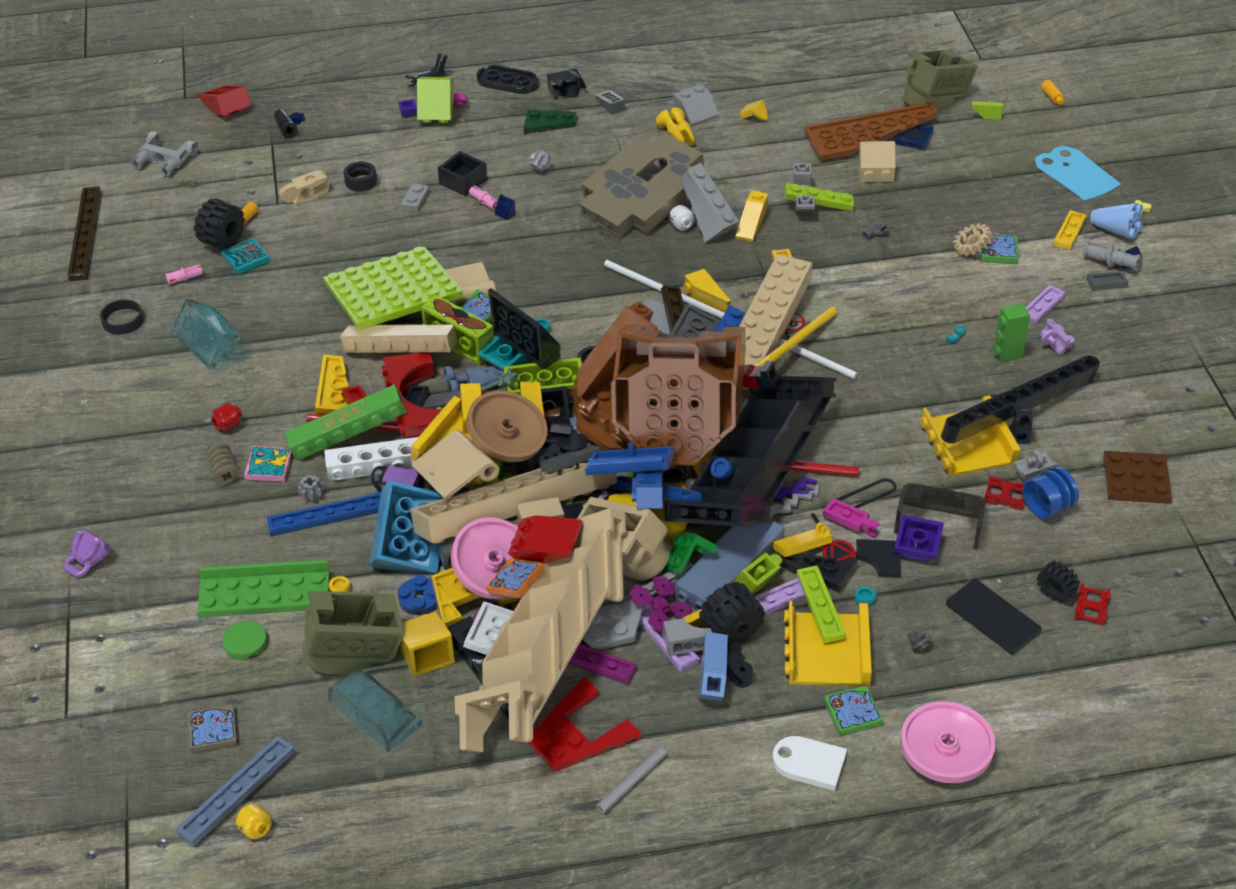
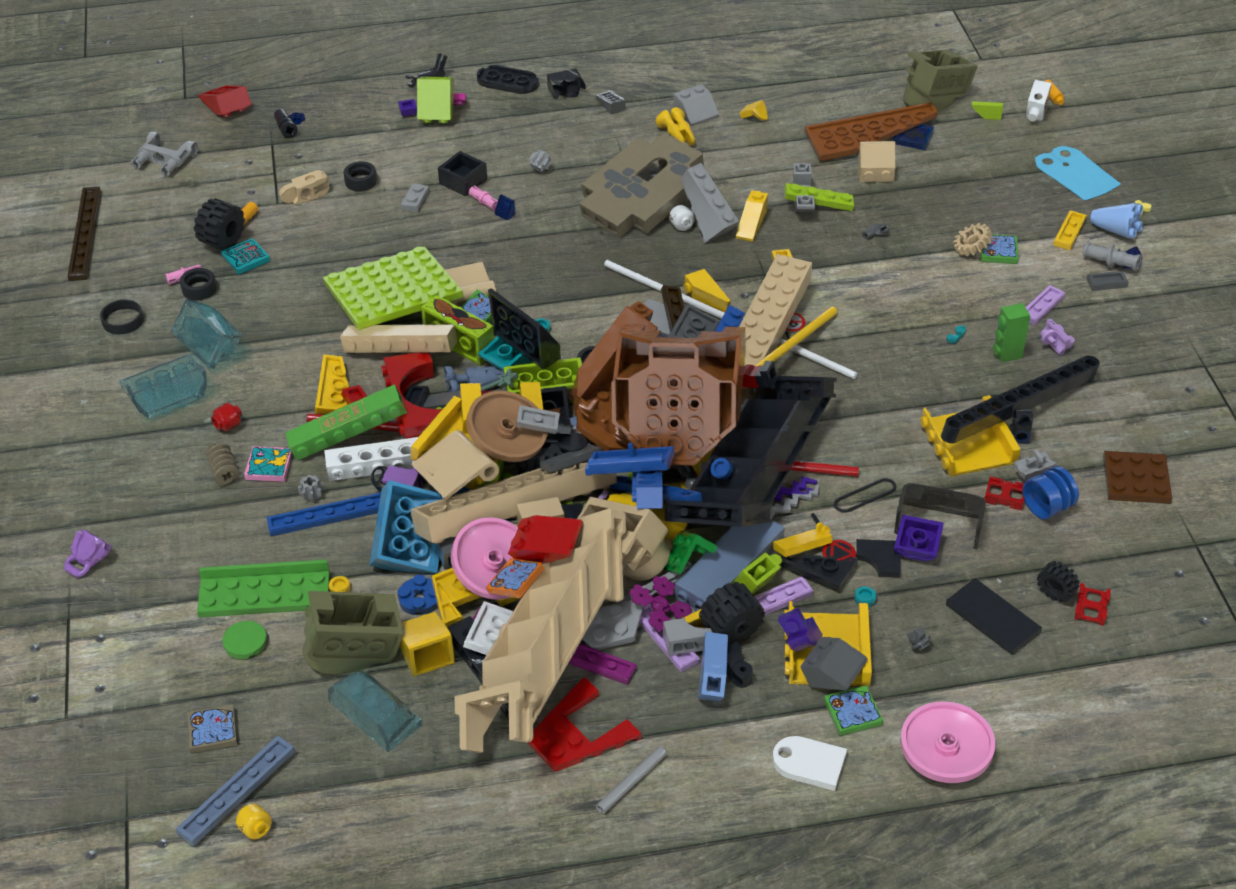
(166, 386): none -> clear light blue windscreen
(198, 275): none -> black tyre
(537, 419): none -> light grey plate
(545, 119): dark green wing -> none
(801, 632): none -> dark purple brick
(820, 604): lime plate -> none
(832, 664): none -> dark grey slope
(850, 517): dark pink plate -> none
(1037, 108): none -> white torso

